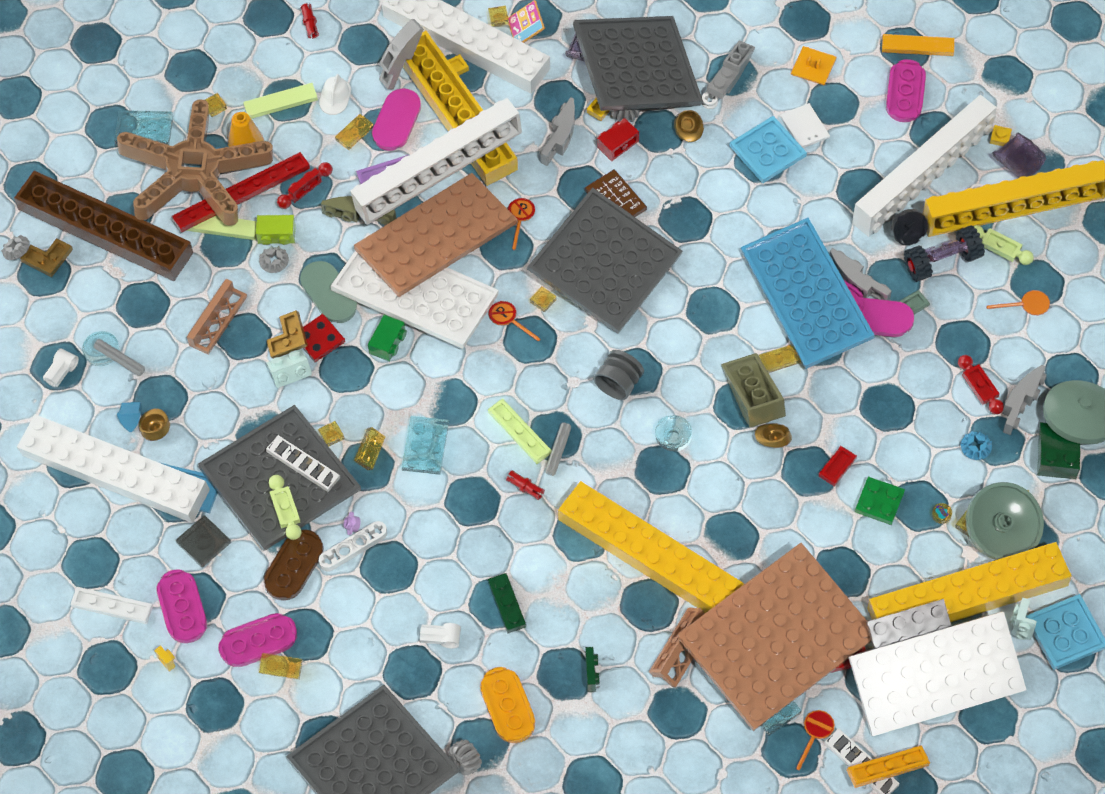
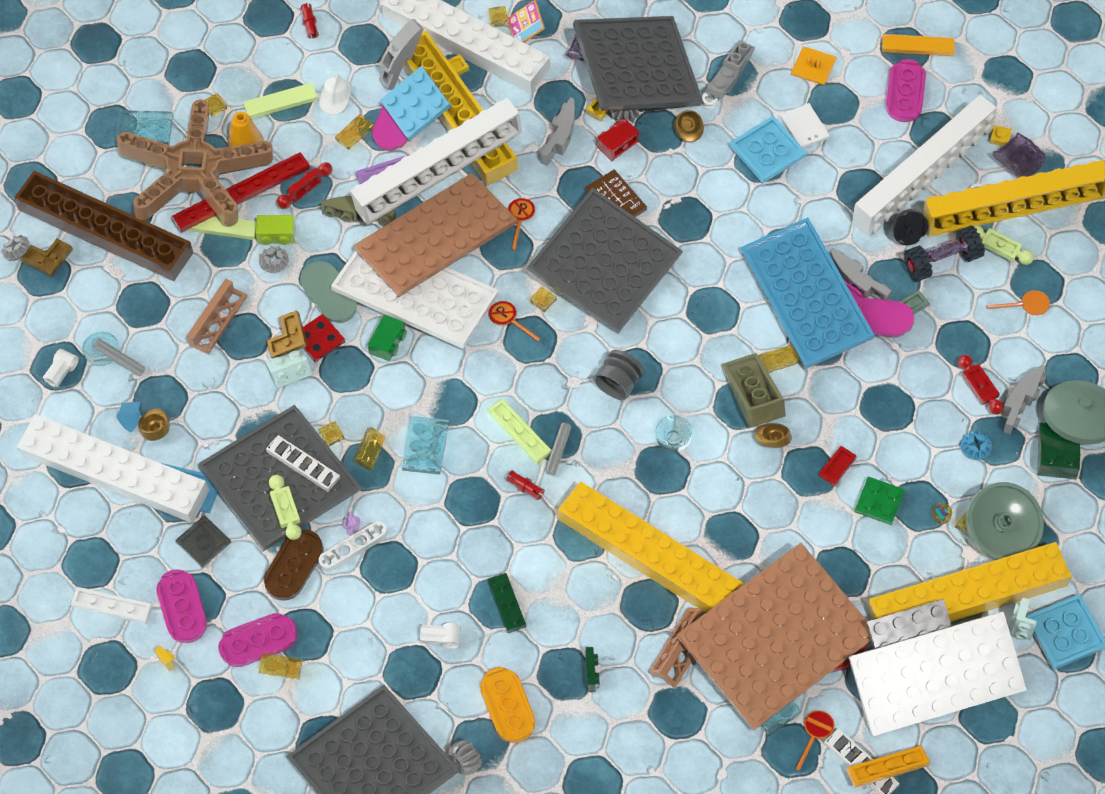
(415, 103): none -> medium azure plate

